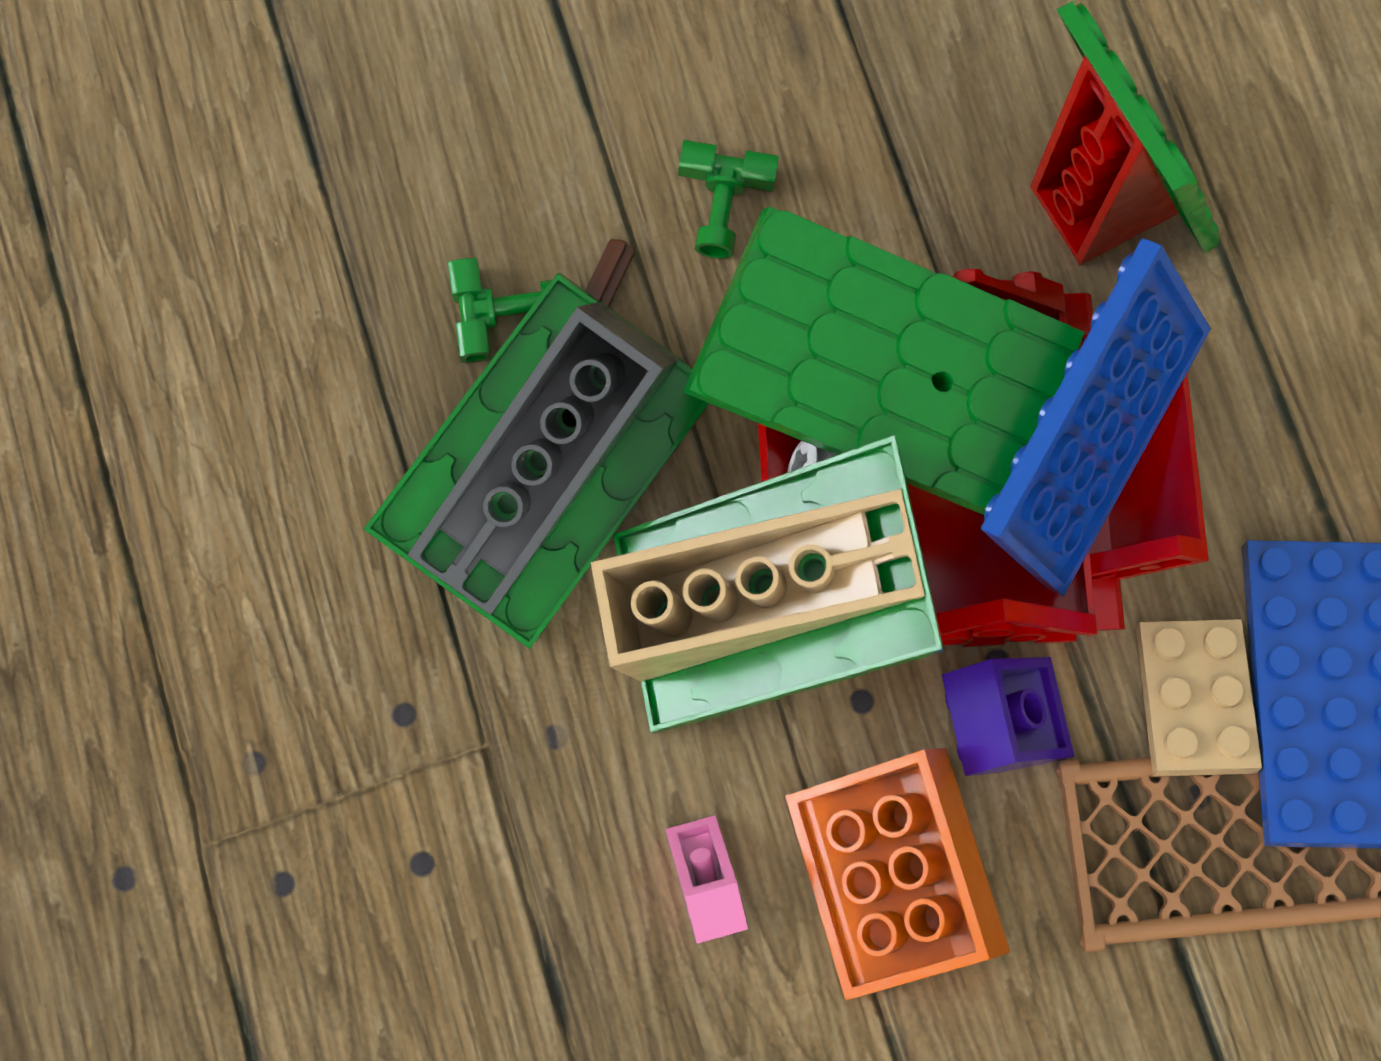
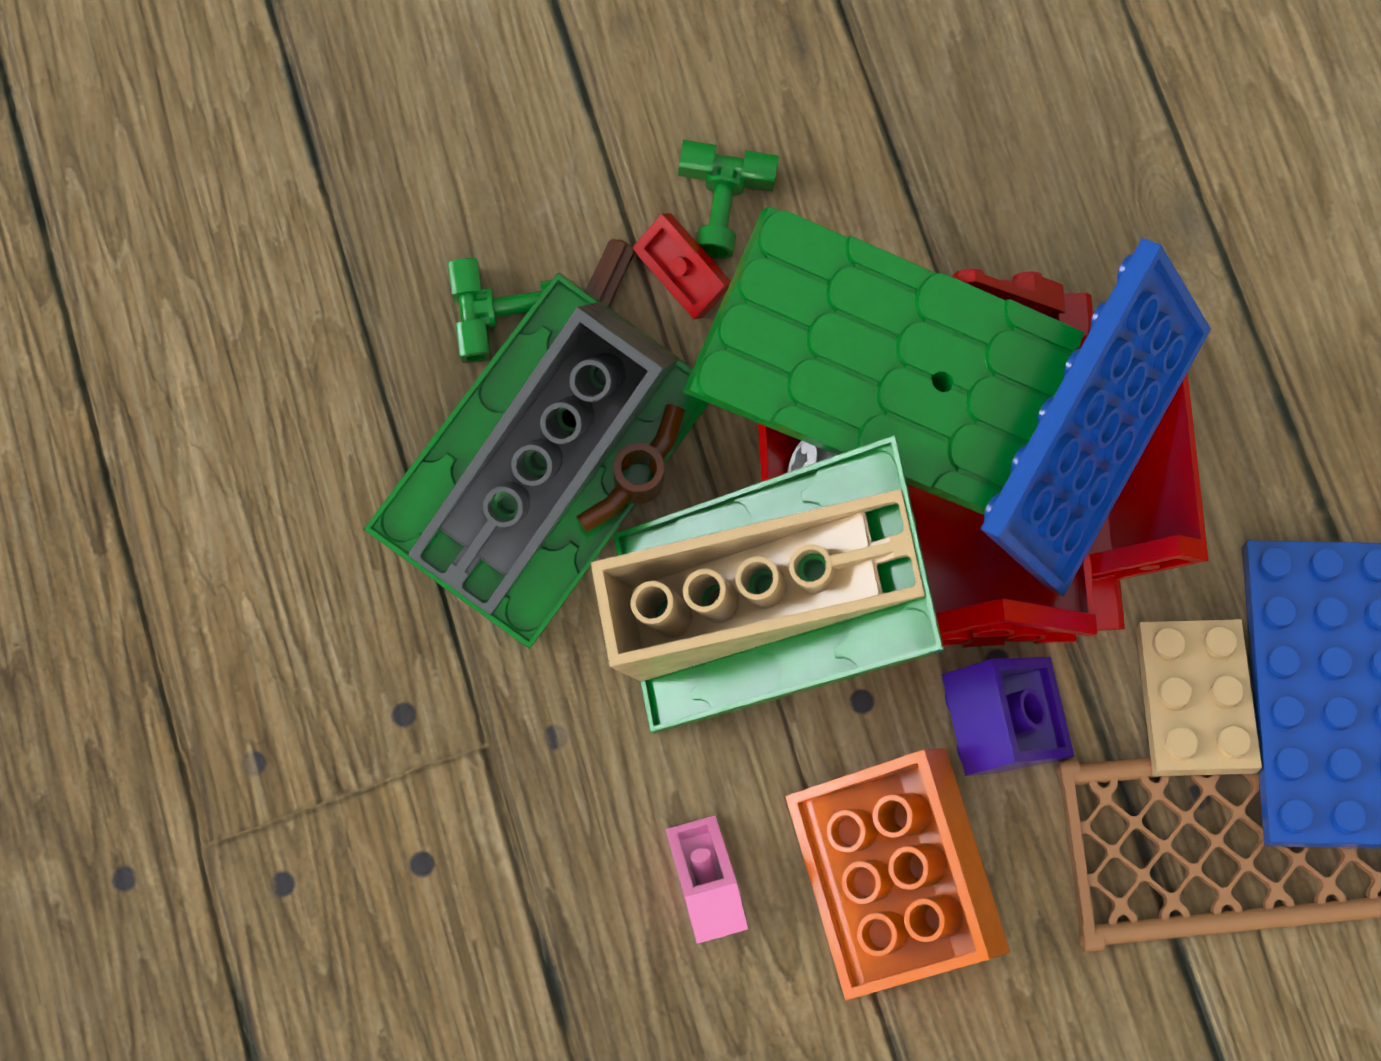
(636, 453): none -> reddish brown piece
(682, 265): none -> red plate
(1110, 158): red piece -> none

